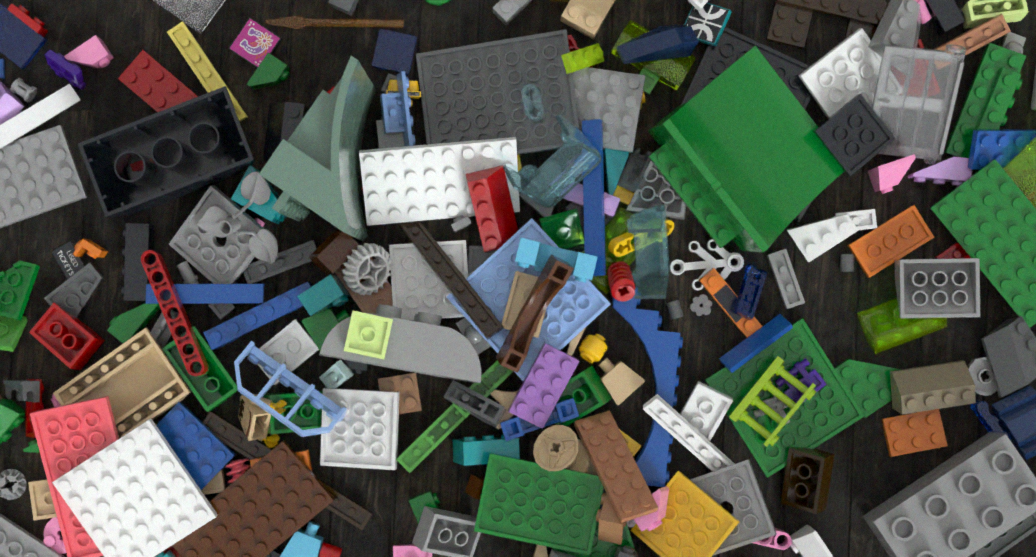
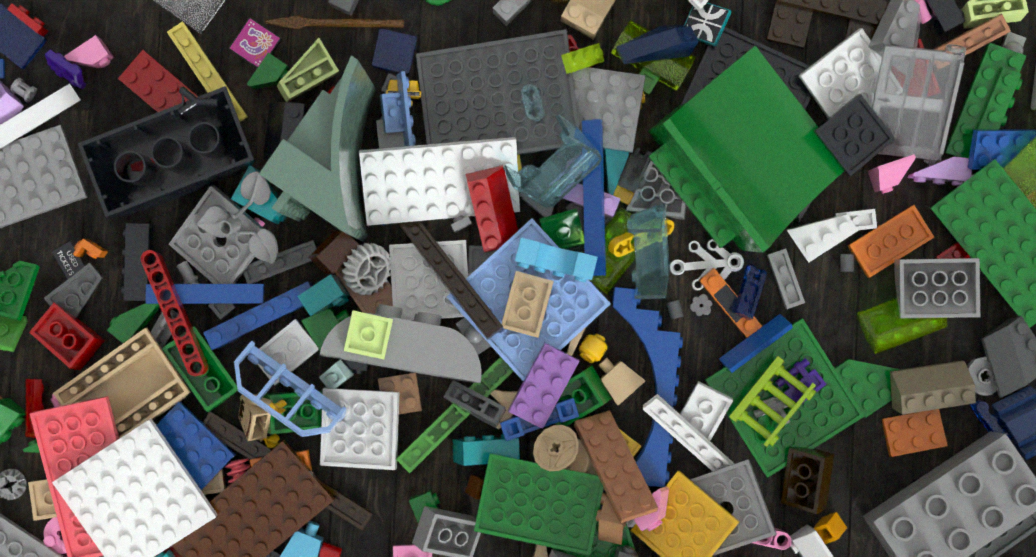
(25, 390): dark grey hinge -> none
(194, 101): none -> black piece
(309, 71): none -> yellowish green wedge
(545, 289): reddish brown arch -> none
(621, 281): red piece -> none
(830, 528): none -> light orange brick

